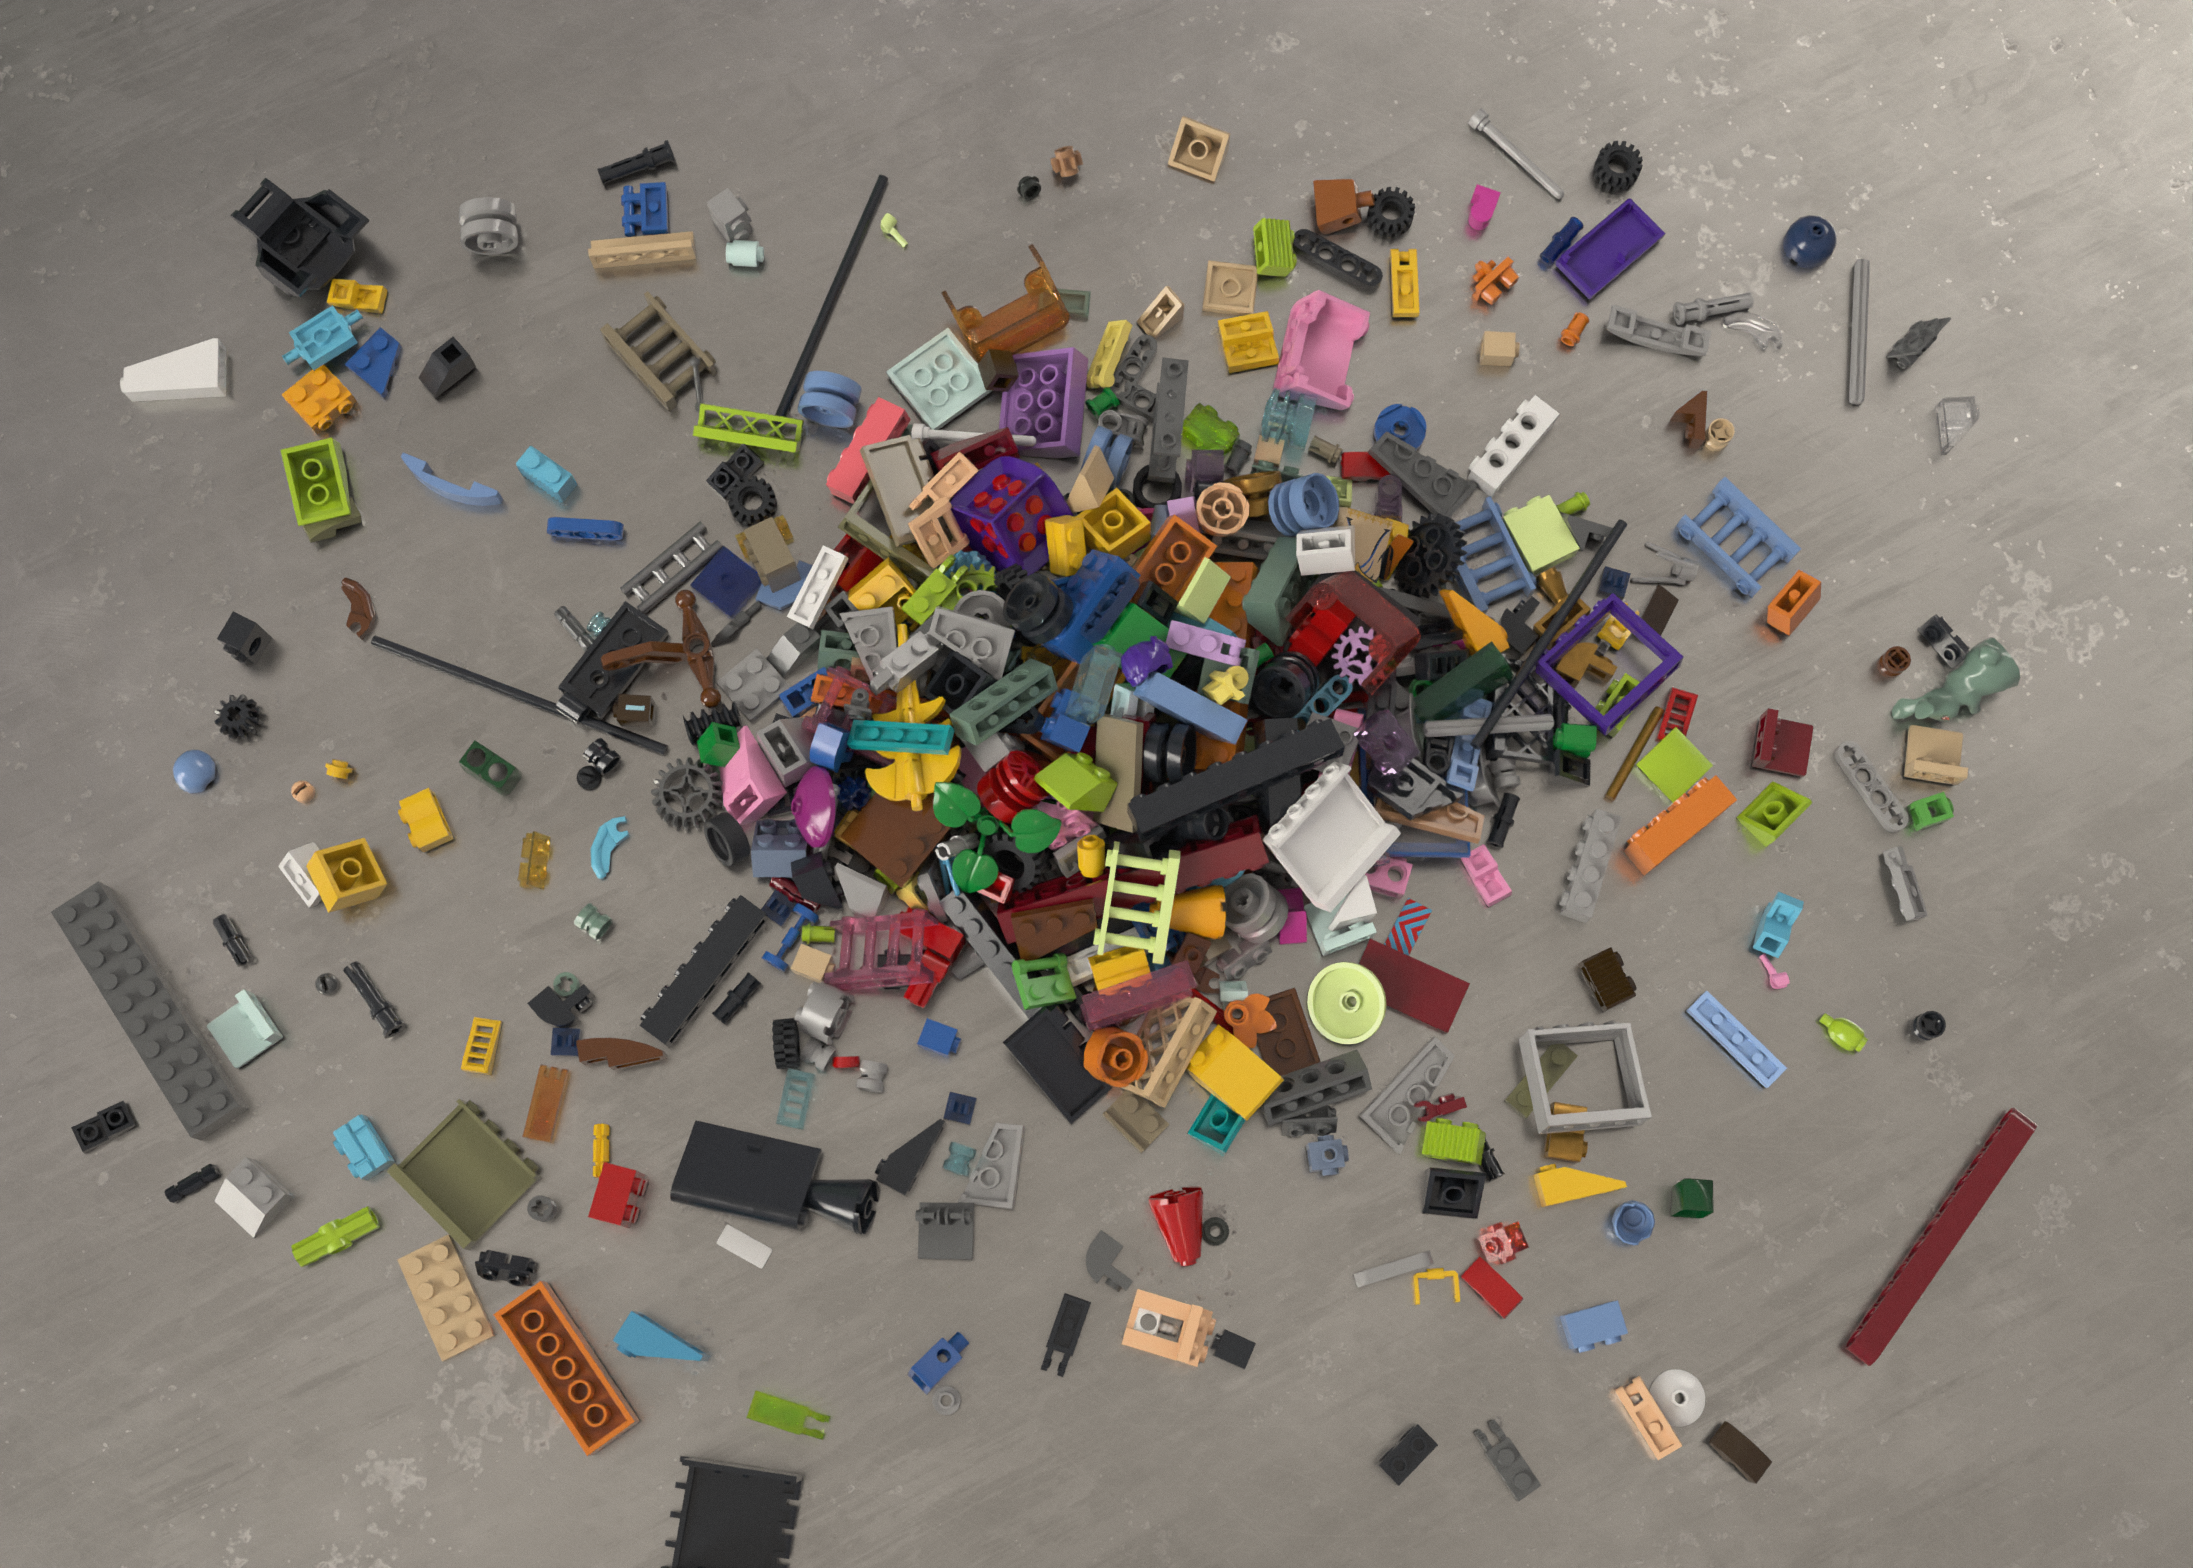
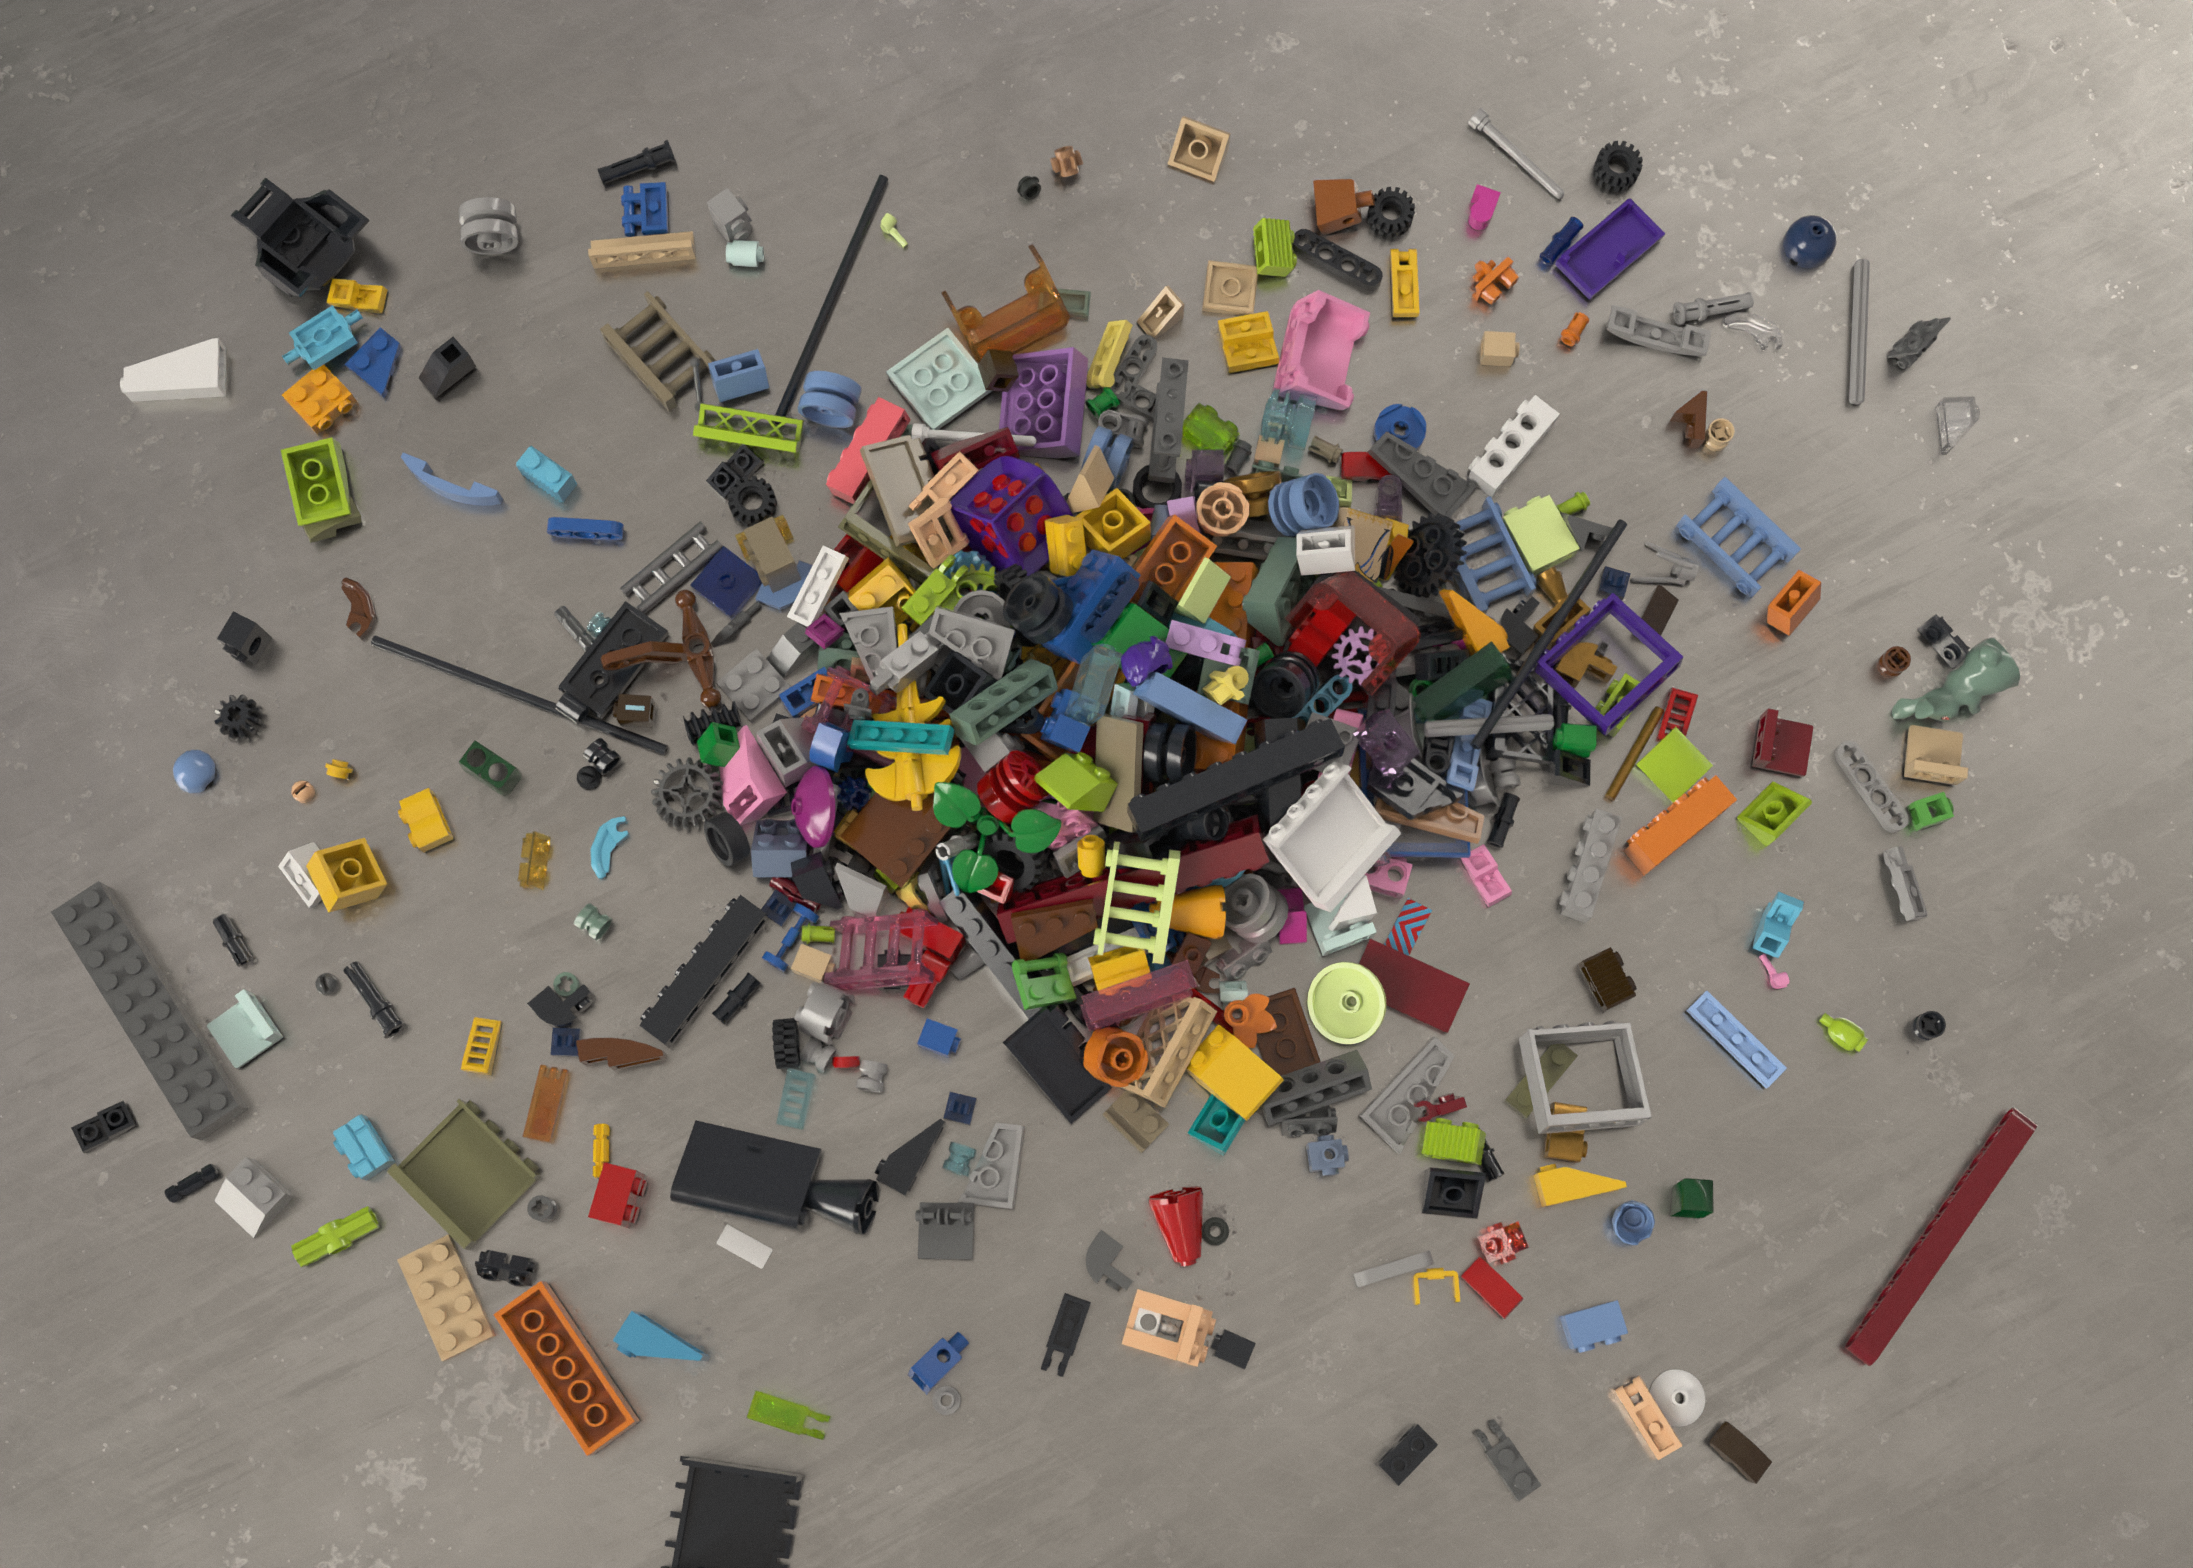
(738, 375): none -> medium blue brick
(824, 631): none -> magenta tile
(1614, 632): yellow plate -> none

